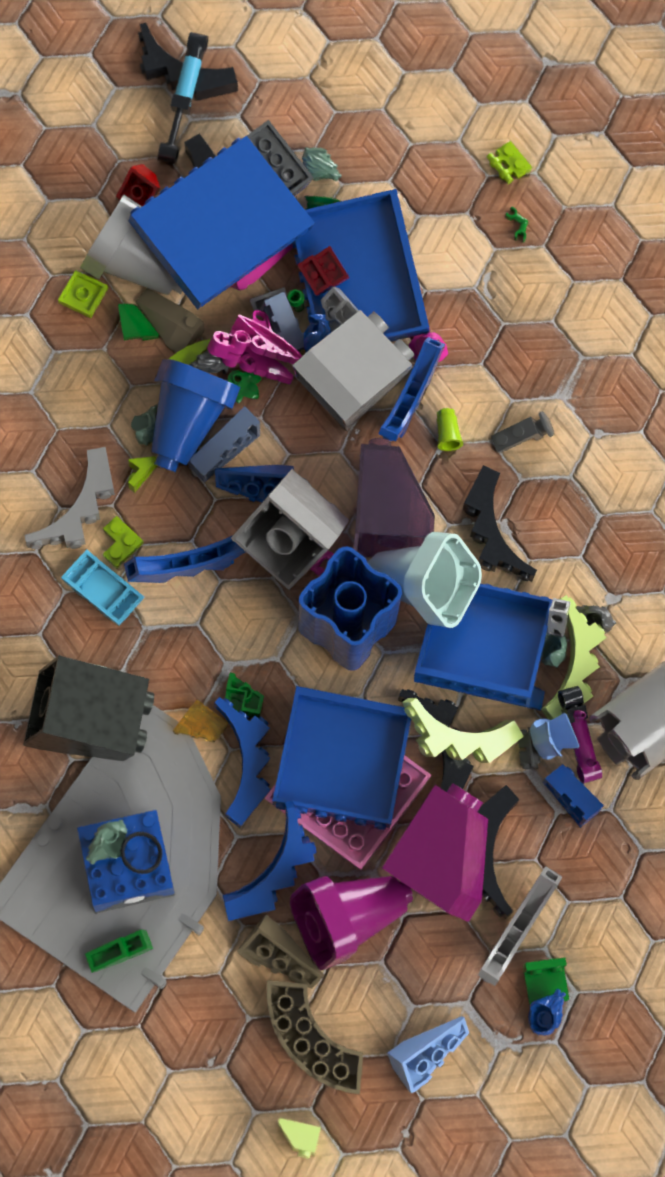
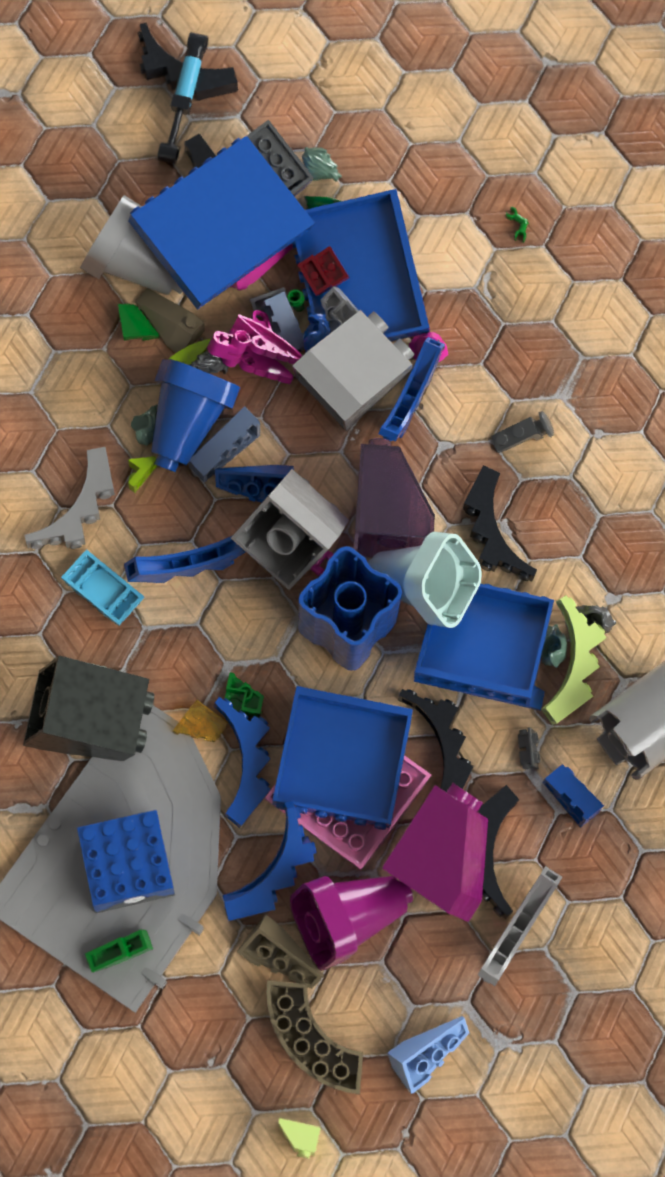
(83, 294): lime plate -> none
(107, 841): sand green hair -> none
(122, 851): black tyre -> none
(125, 542): lime plate -> none
(139, 184): red slope -> none
(247, 383): green plate -> none
(448, 430): lime plant -> none
(458, 745): yellowish green arch -> none
(513, 159): lime plate -> none
(544, 978): green bracket -> none
(546, 1013): blue hair -> none
(552, 736): light blue piece -> none
(558, 617): light grey leg -> none
(571, 702): magenta piece -> none

